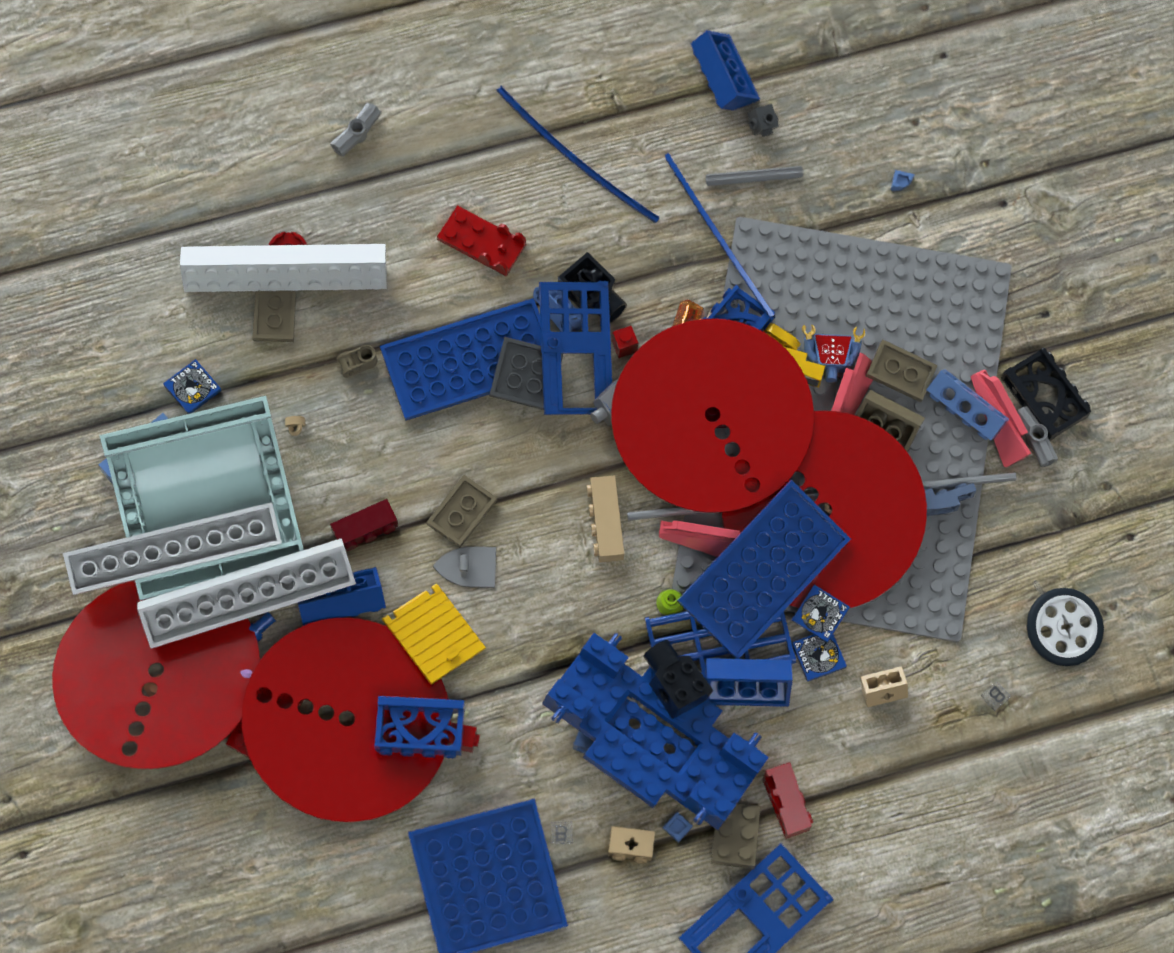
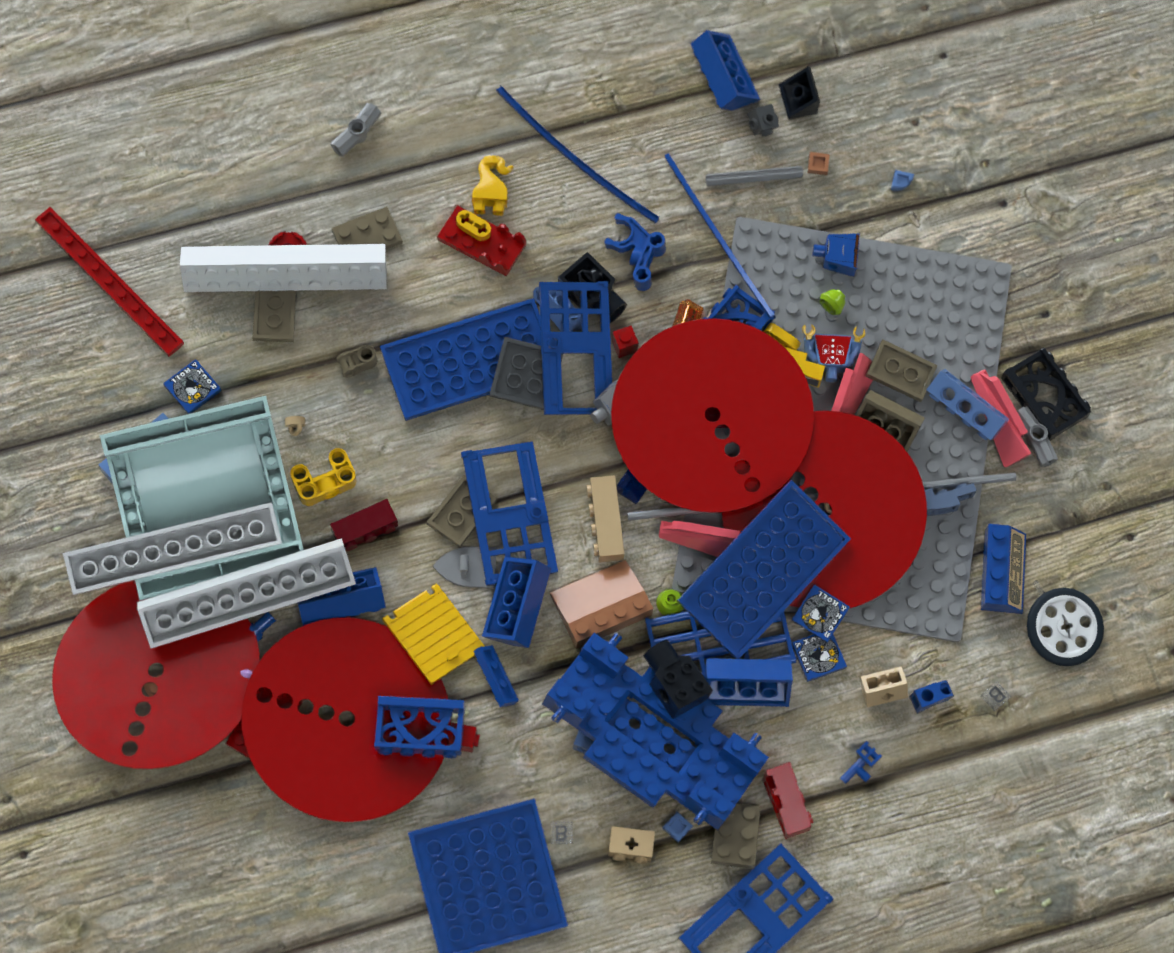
(109, 282): none -> red plate
(326, 485): none -> yellow beam
(371, 228): none -> dark tan plate
(474, 223): none -> yellow beam
(491, 189): none -> yellow hips
(496, 676): none -> blue plate
(511, 517): none -> blue door
(516, 601): none -> blue slope
(602, 603): none -> nougat slope
(630, 488): none -> clear blue panel
(645, 247): none -> blue piece
(800, 94): none -> black slope
(818, 163): none -> nougat plate
(833, 301): none -> lime cone
(839, 253): none -> blue torso
(857, 768): none -> blue arm
(931, 695): none -> blue leg
(1003, 569): none -> blue slope

